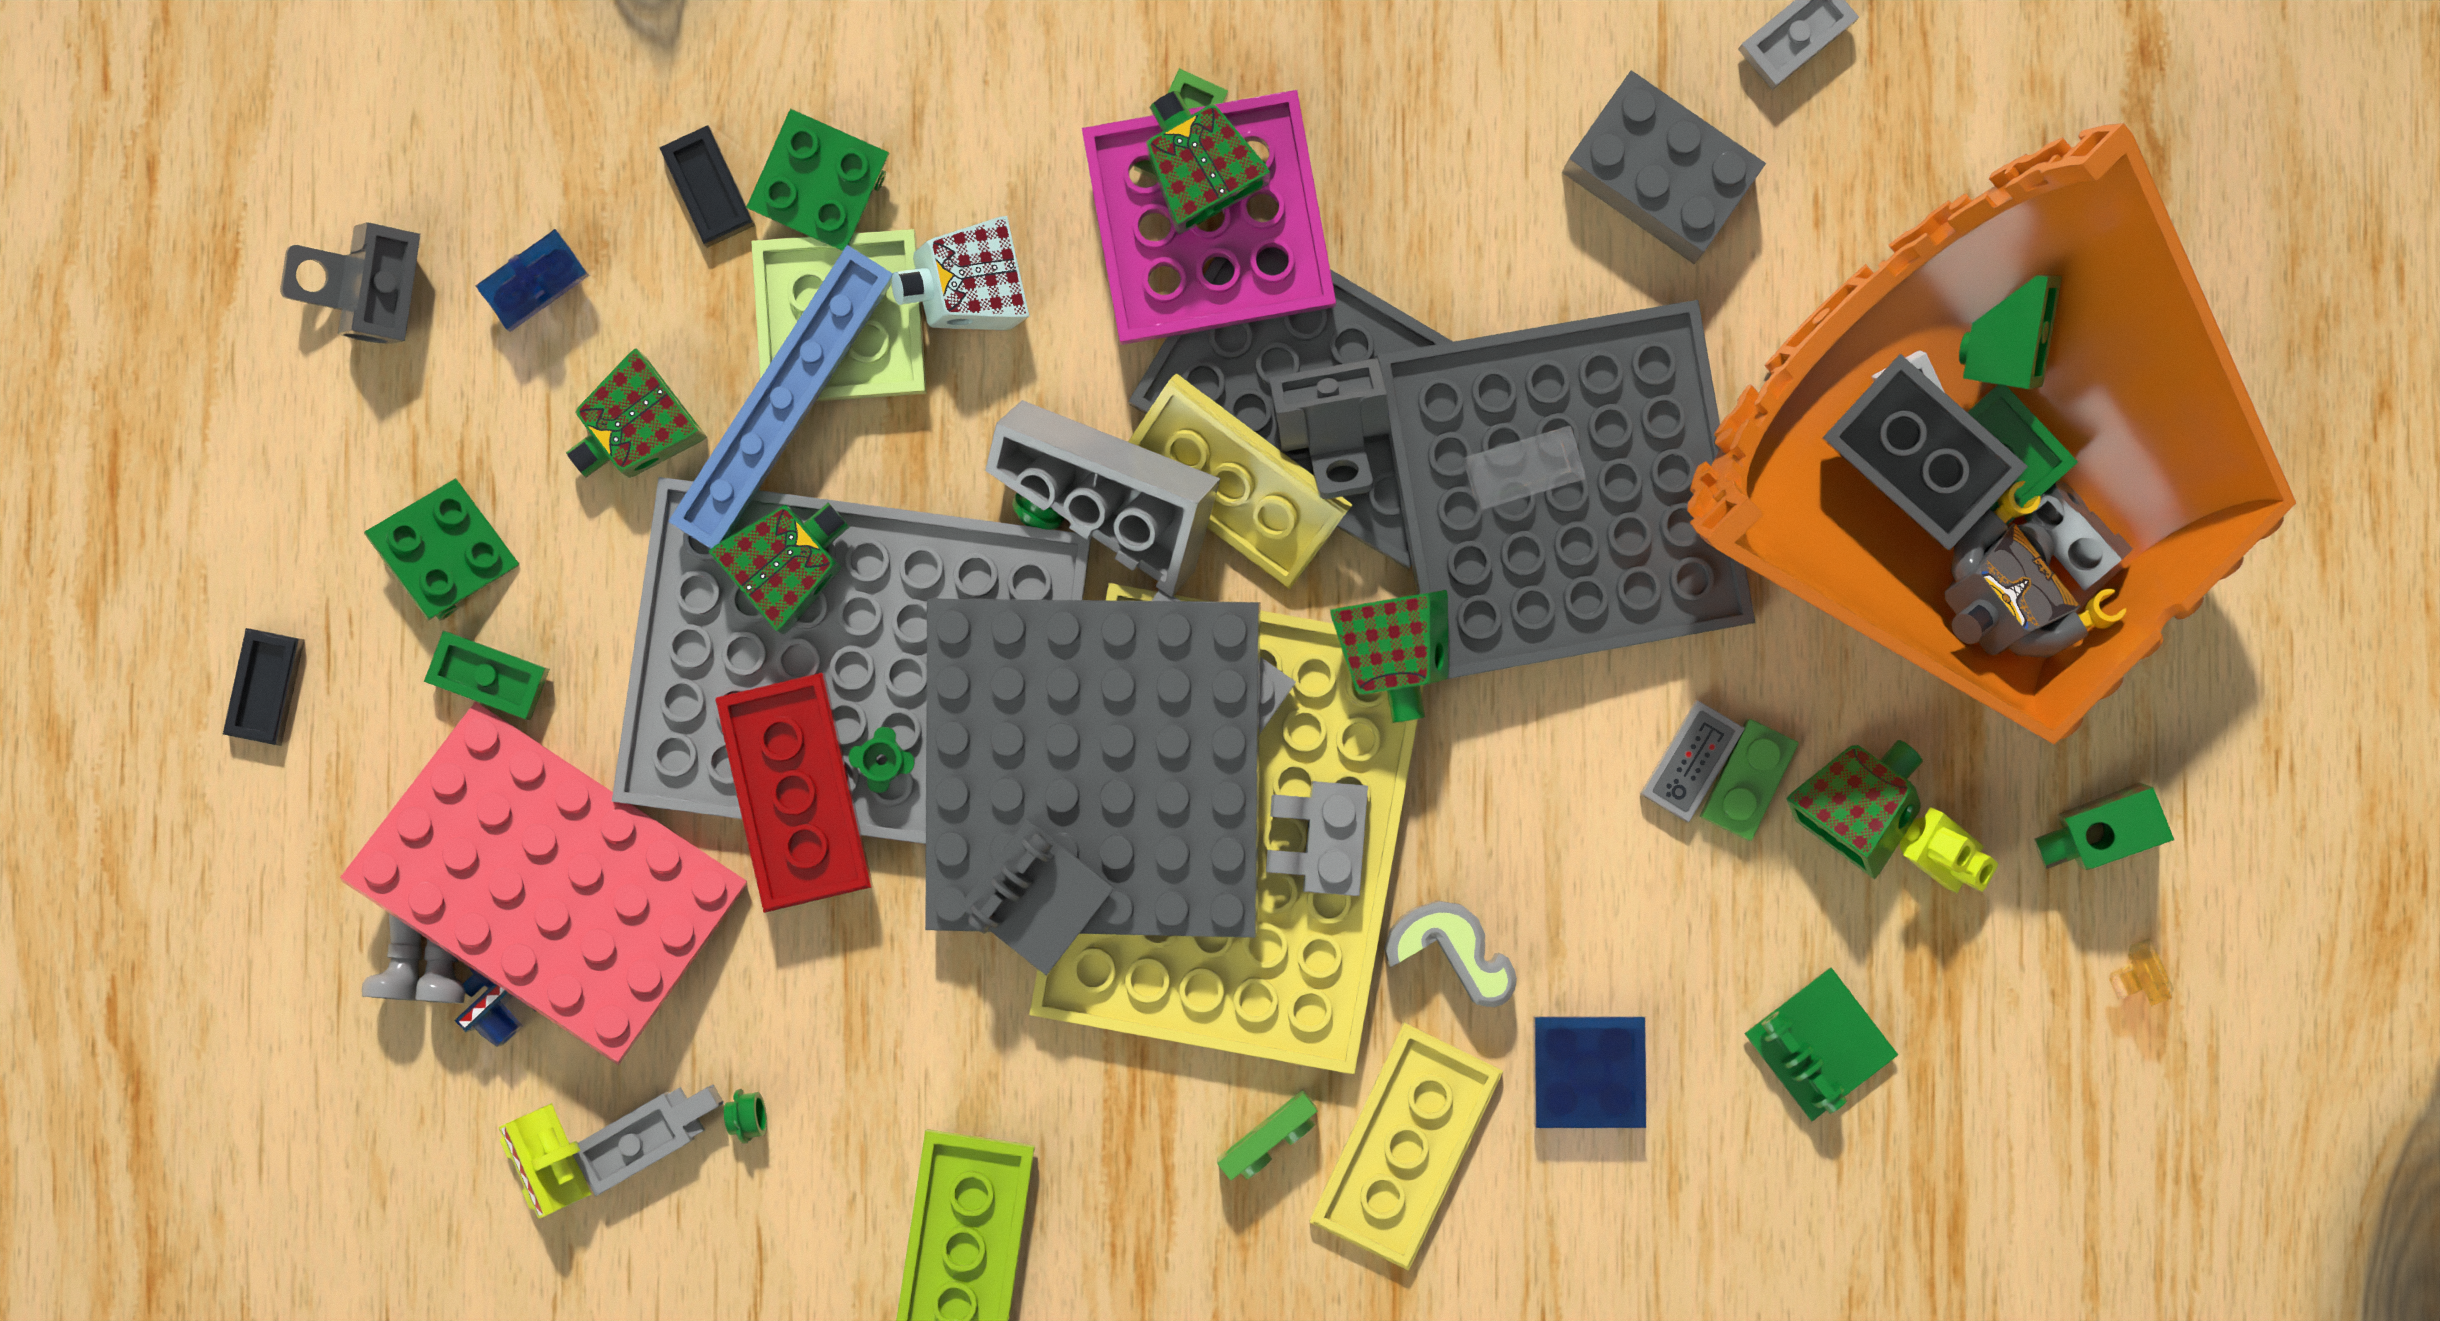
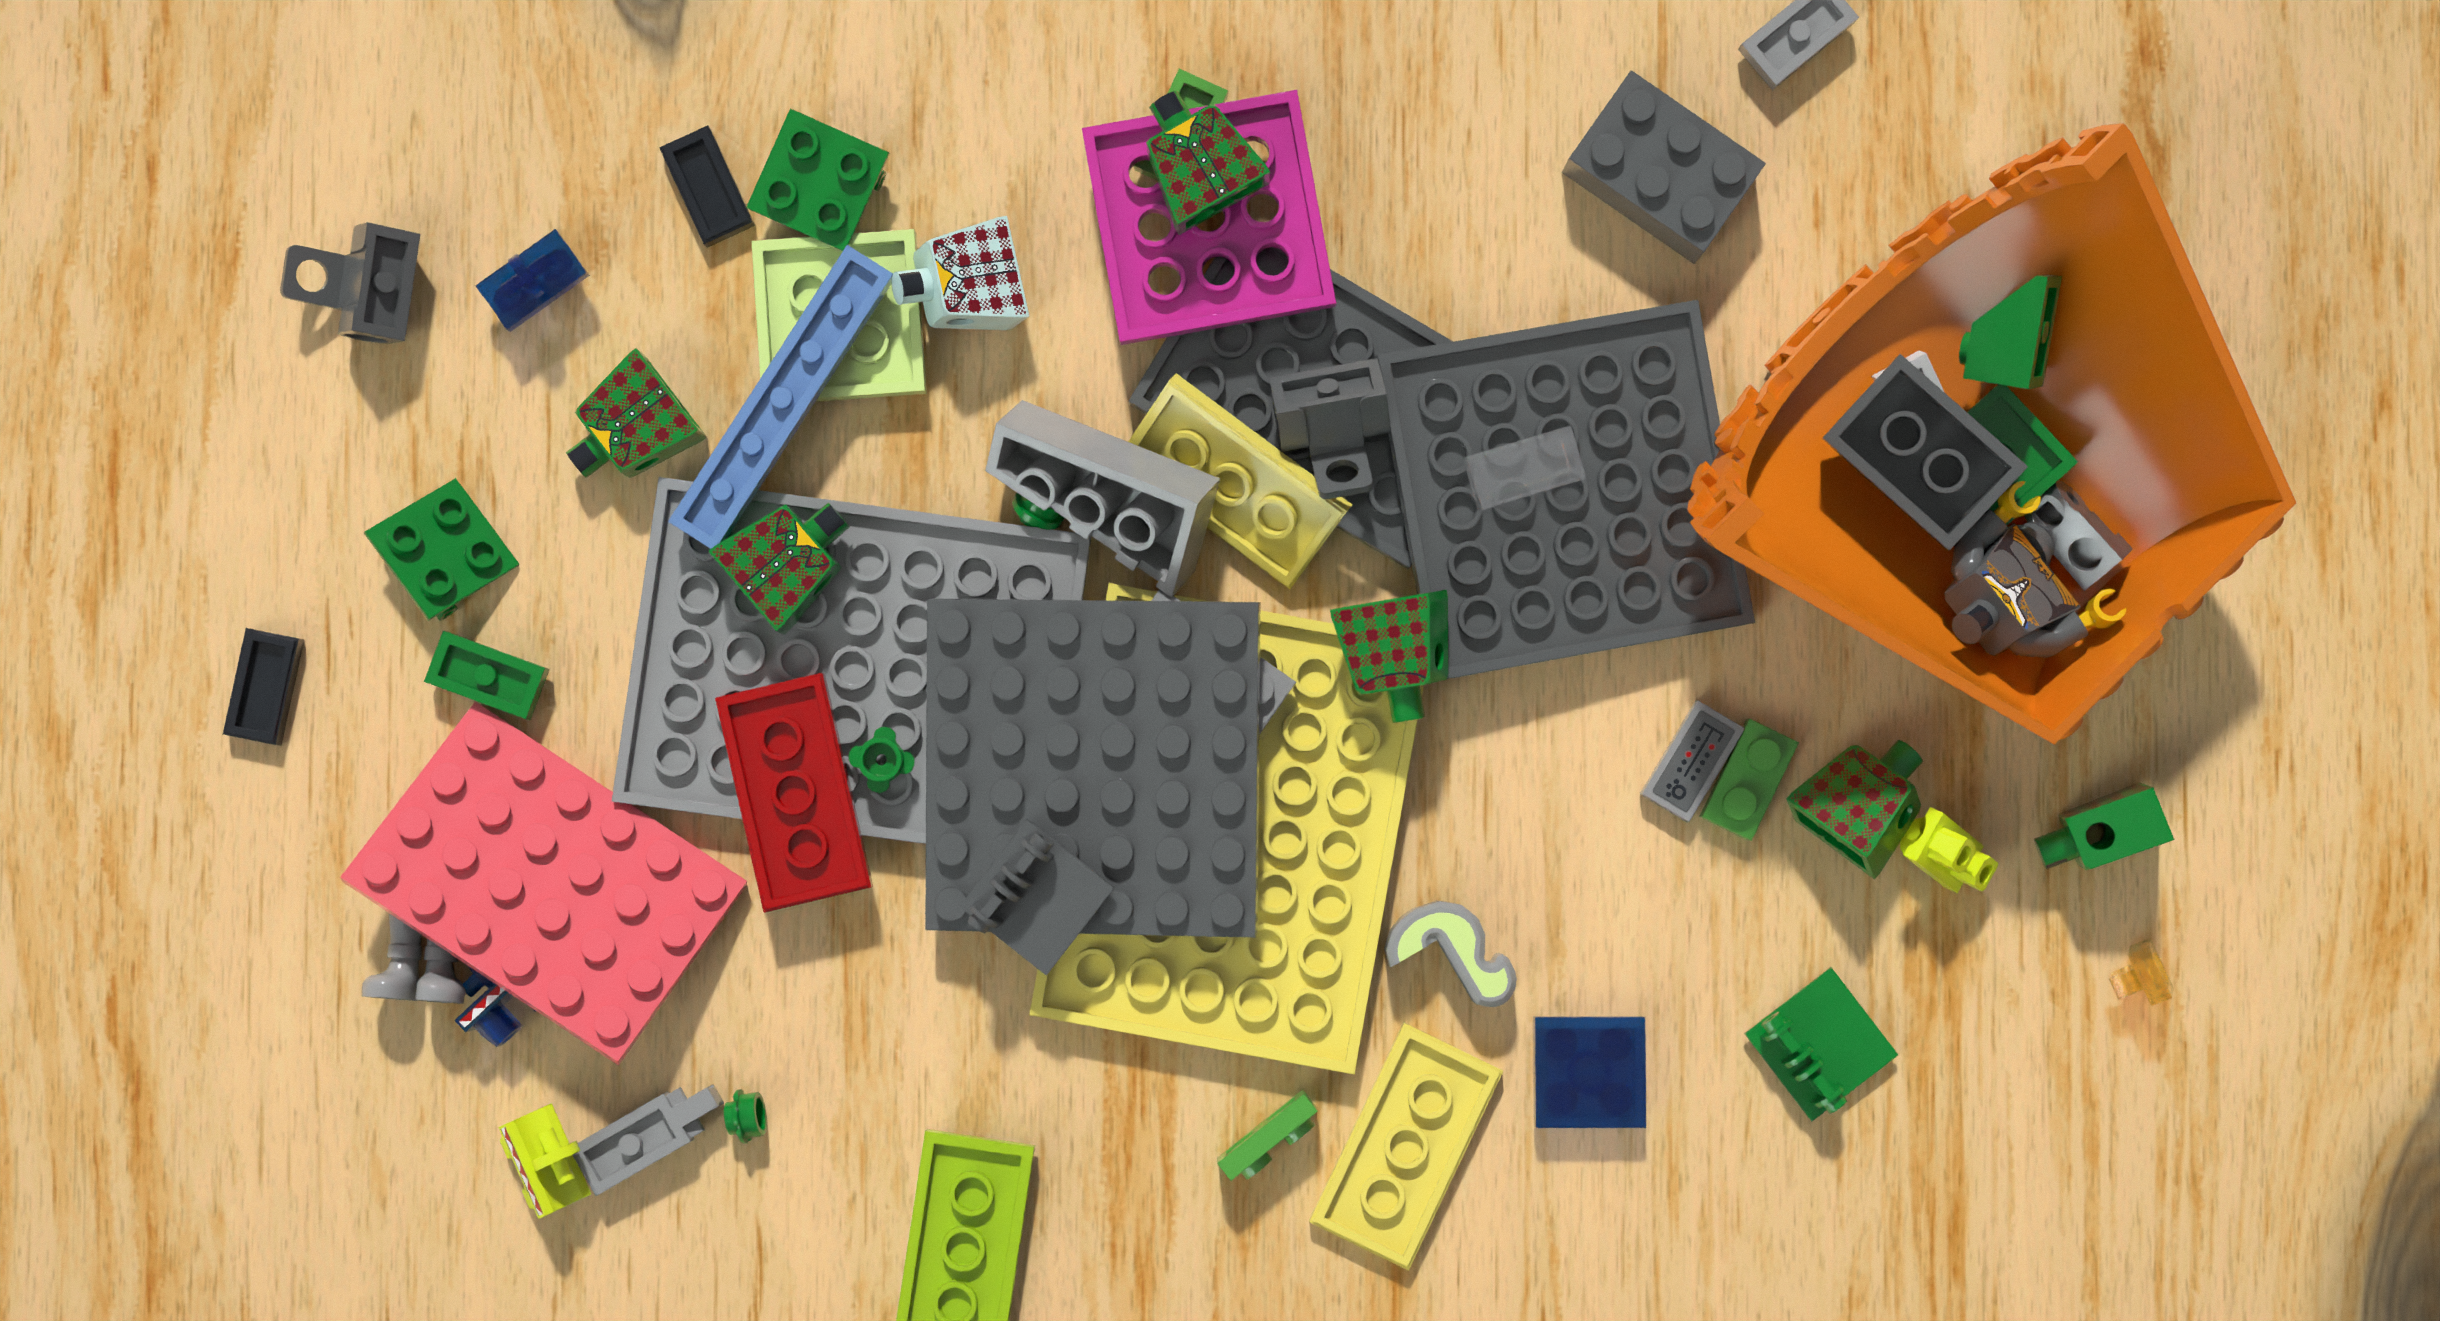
(1333, 837): light grey plate -> none

